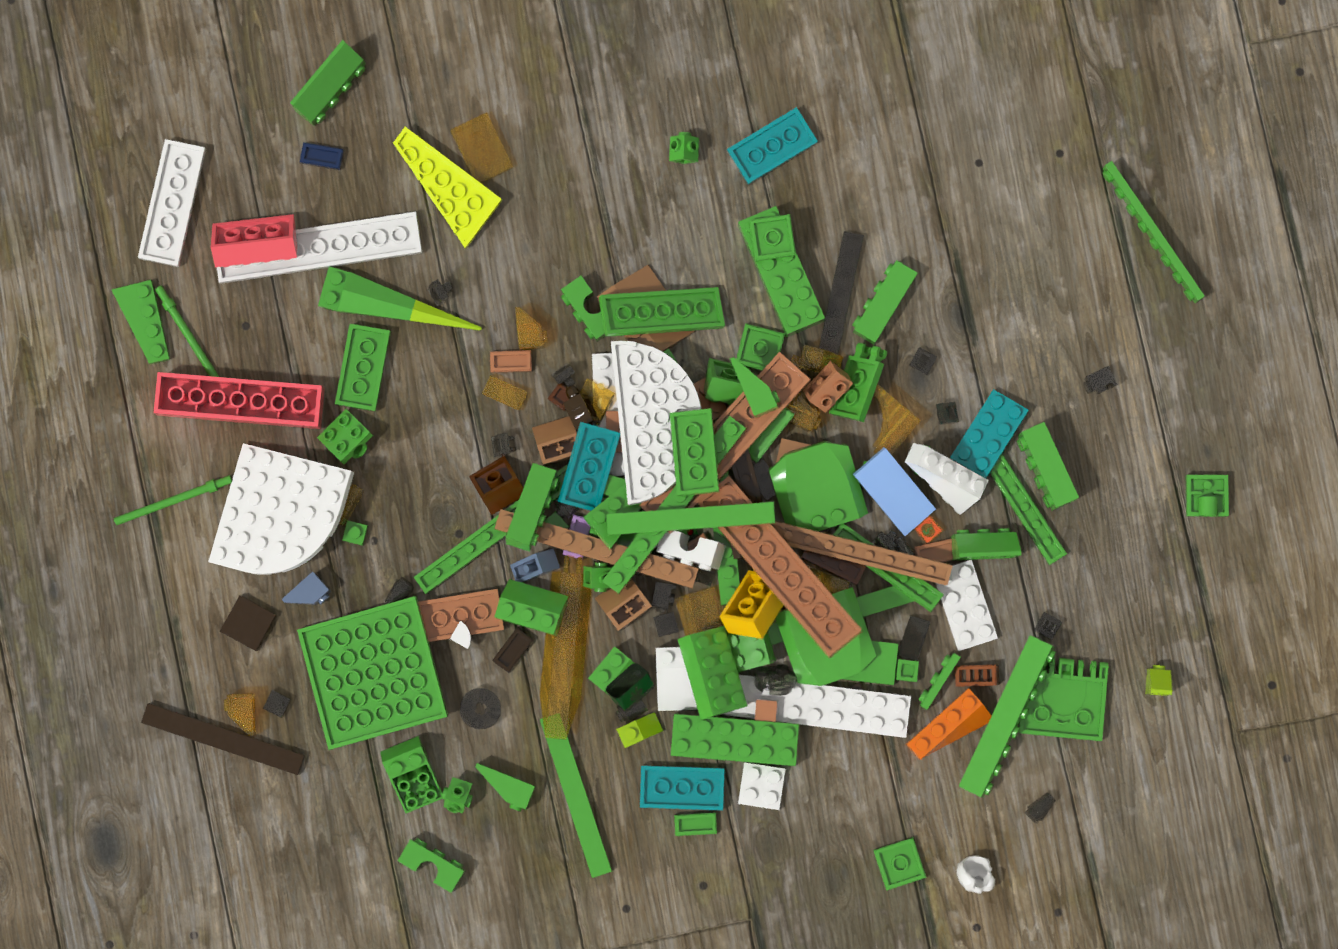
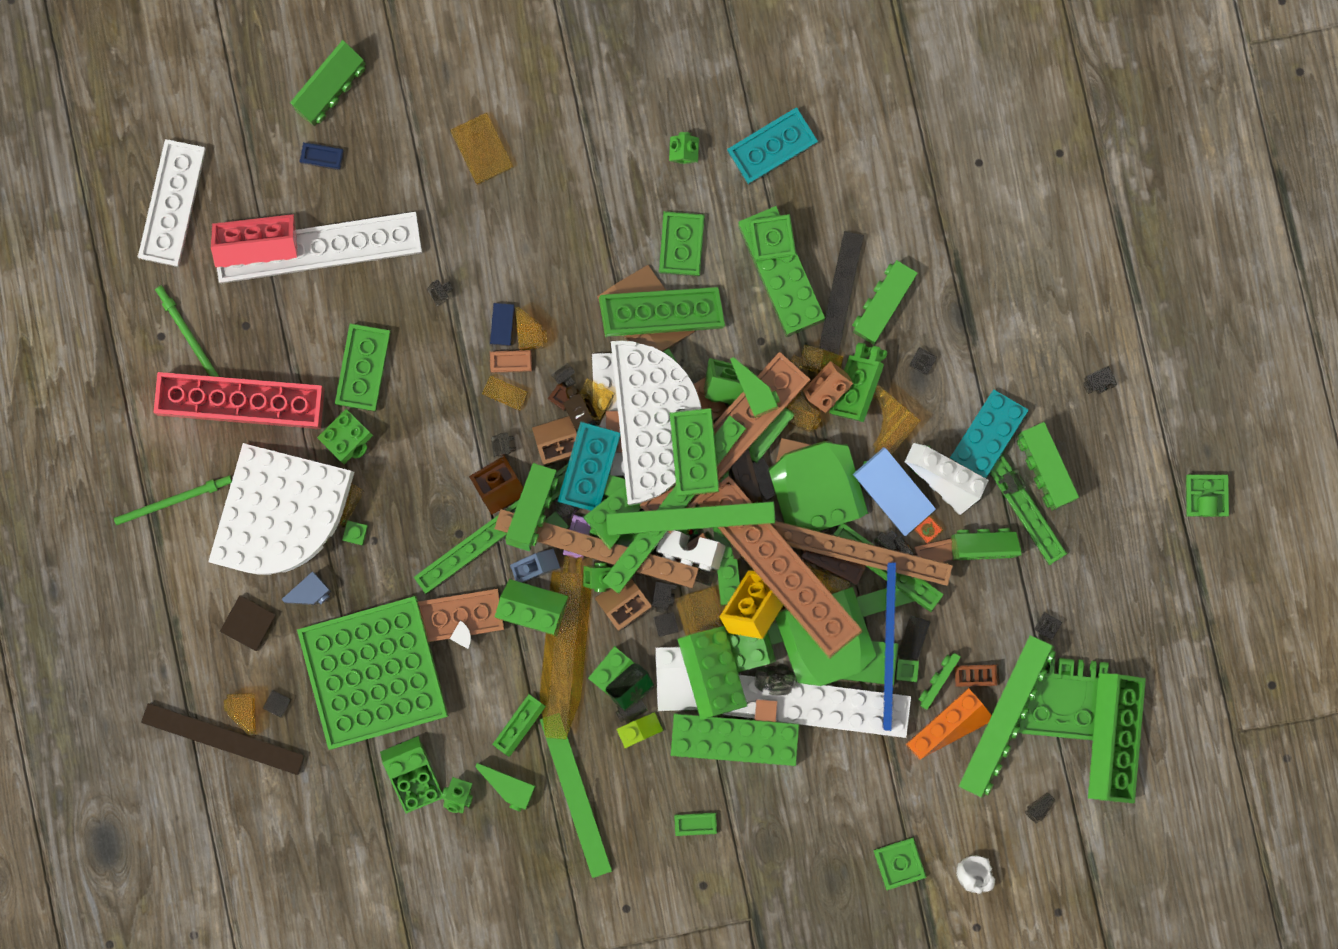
(143, 315): bright green wing -> none
(357, 295): bright green plate -> none
(401, 589): clear smoke cone -> none
(448, 872): bright green arch -> none
(455, 193): neon yellow wing -> none
(469, 705): clear smoke plate -> none
(502, 324): none -> dark blue tile
(512, 650): dark brown tile -> none
(519, 725): none -> bright green plate
(576, 295): bright green arch -> none
(681, 243): none -> bright green tile
(682, 788): teal plate -> none
(759, 346): bright green tile -> none
(761, 786): white plate -> none
(889, 646): none -> blue tile
(947, 413): clear smoke plate -> none
(966, 607): white plate -> none
(1013, 481): none -> clear smoke tile
(1116, 738): none -> bright green brick
(1148, 226): bright green plate -> none
(1158, 681): lime slope -> none

